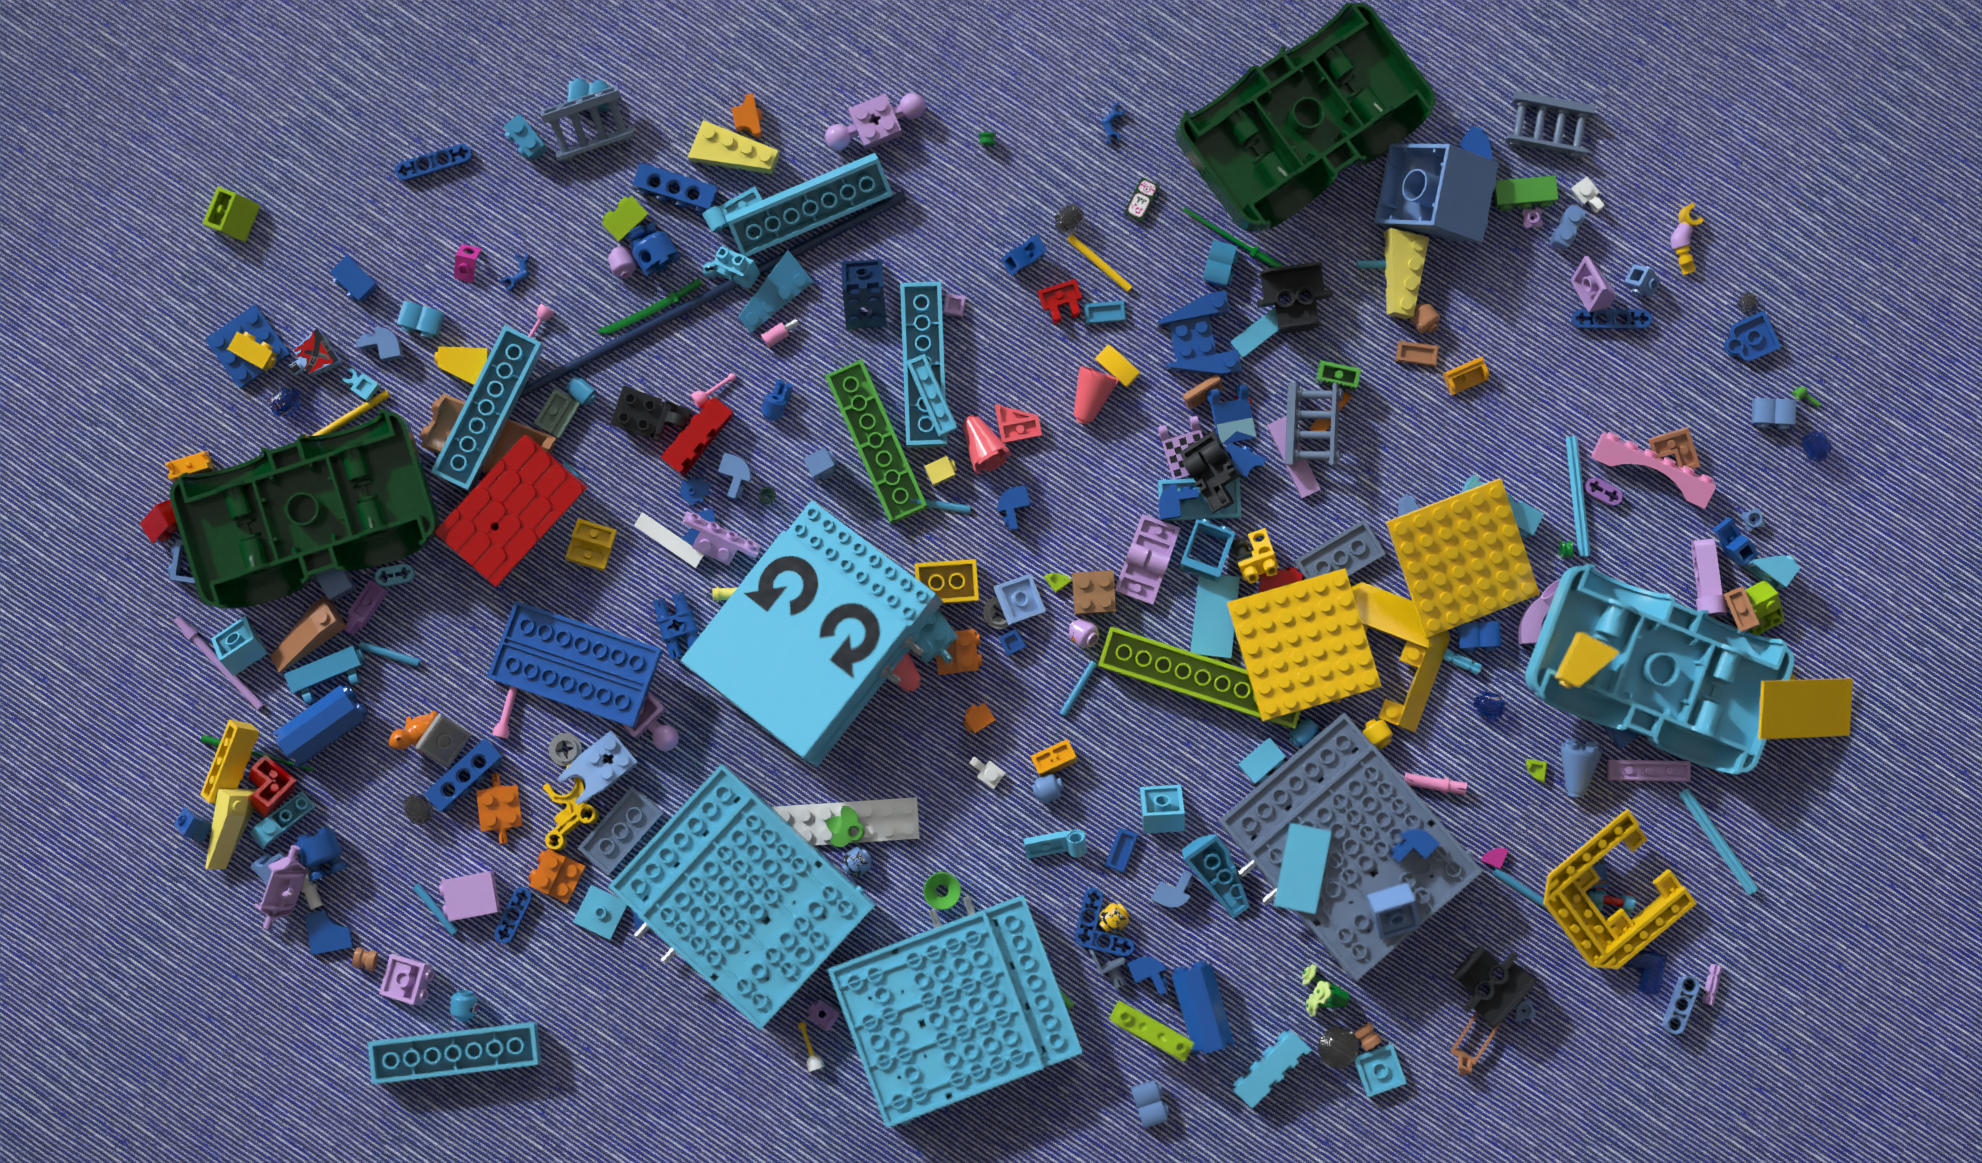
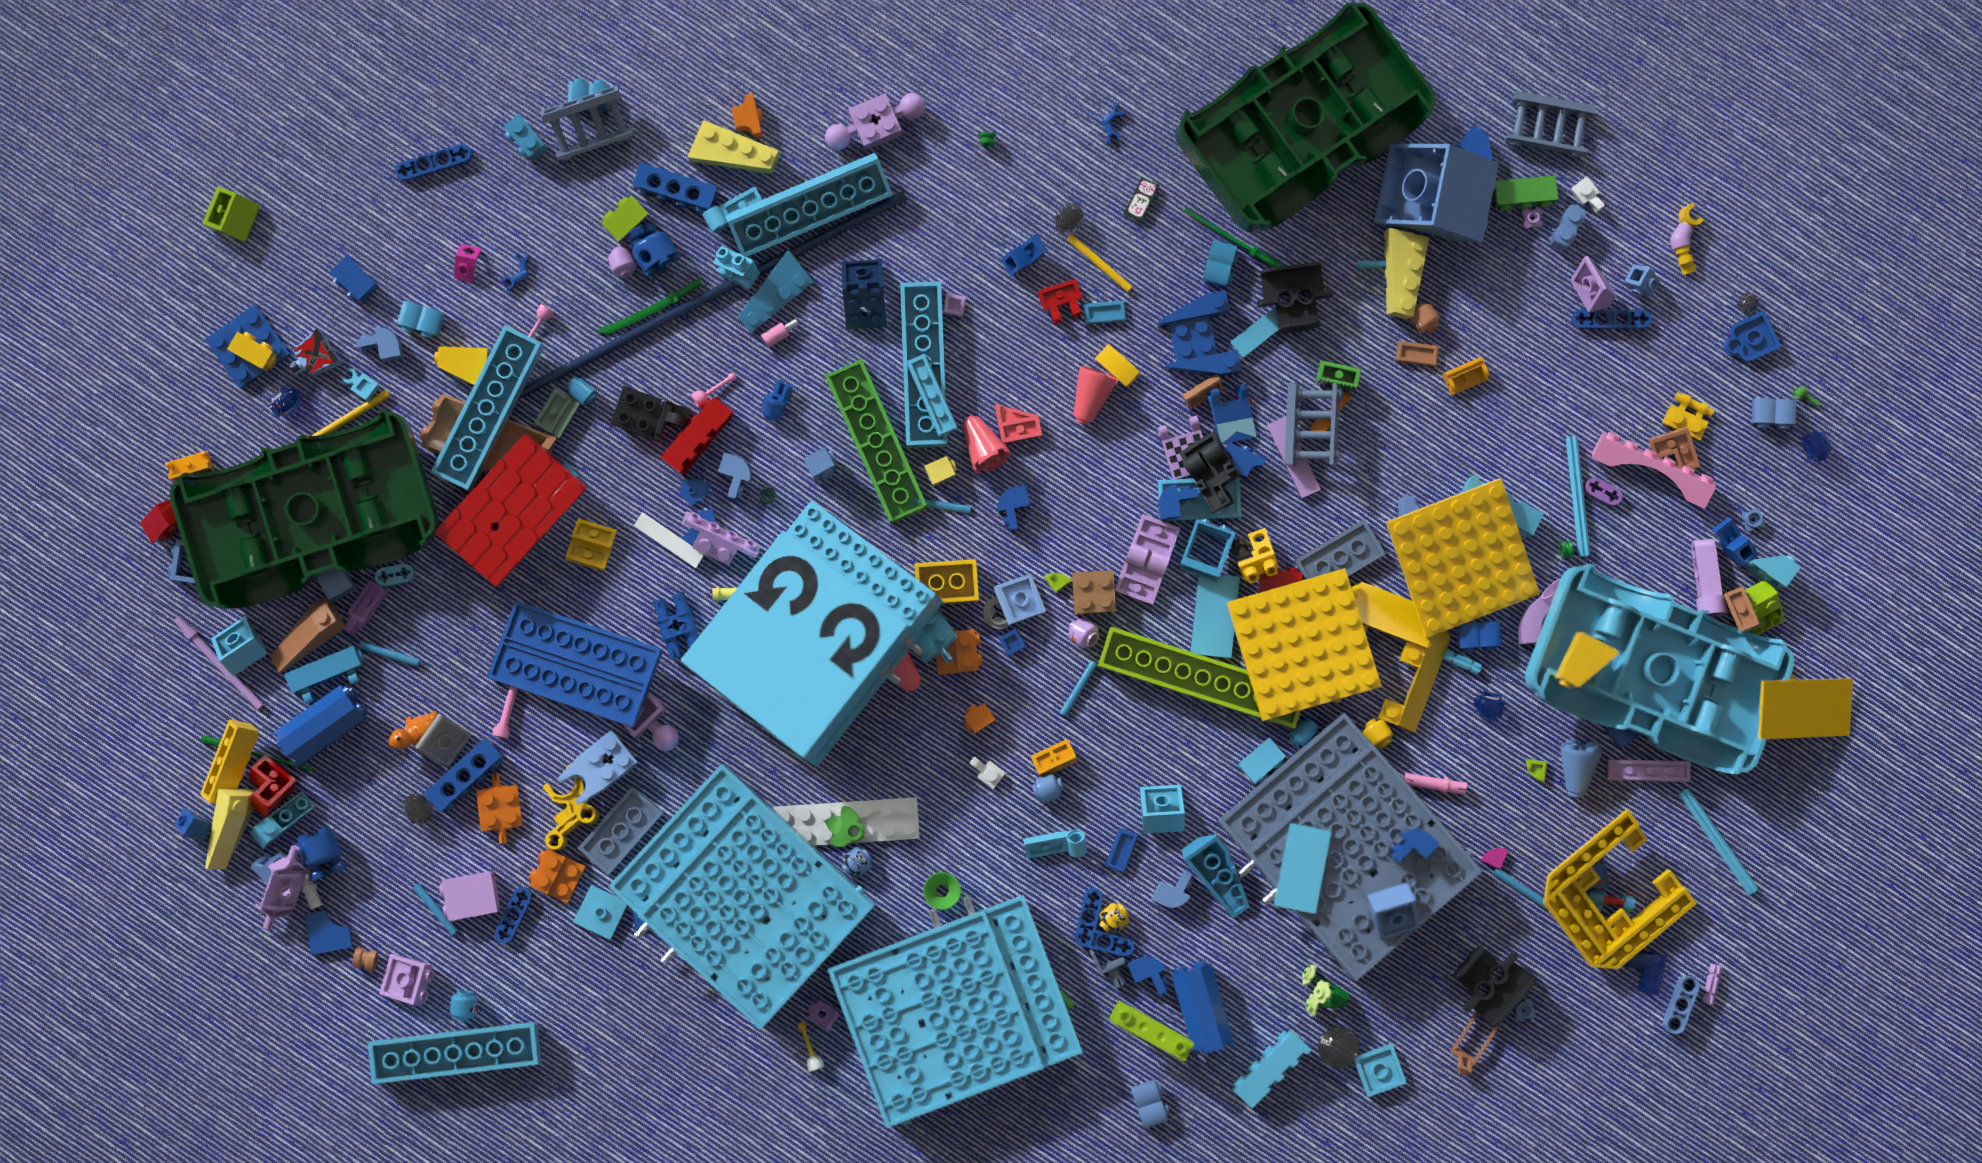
(557, 744): light grey gear -> none
(712, 273): medium azure hinge -> none
(1367, 1036): nougat wheel -> none
(1679, 418): none -> yellow plate

